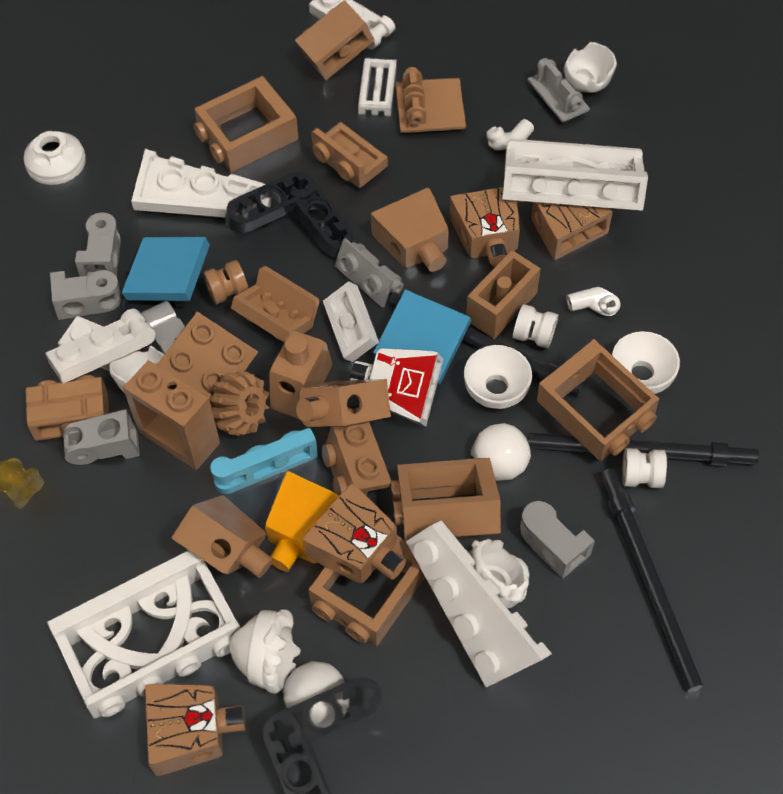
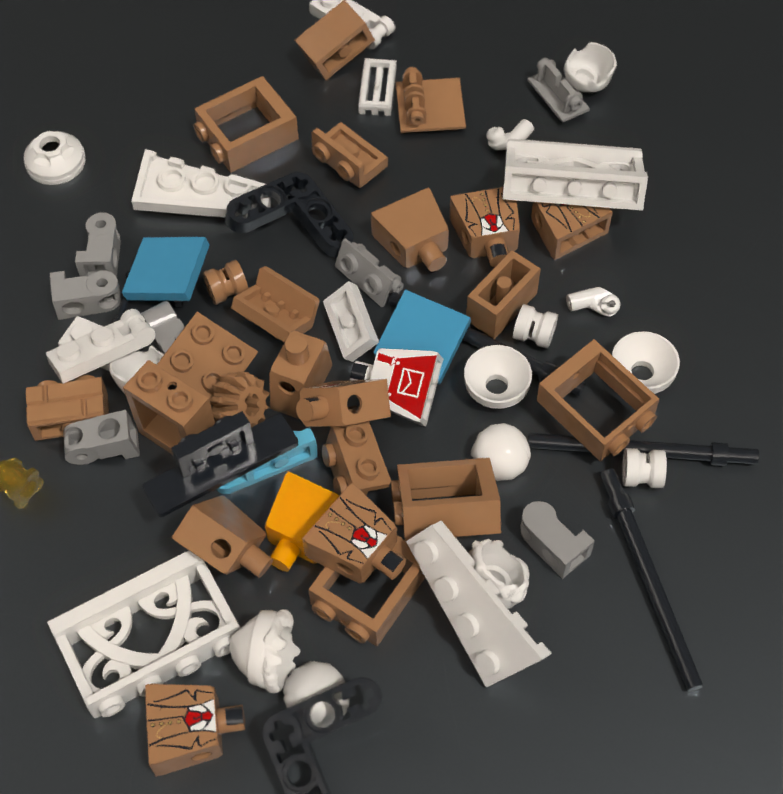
(217, 458): none -> black bracket

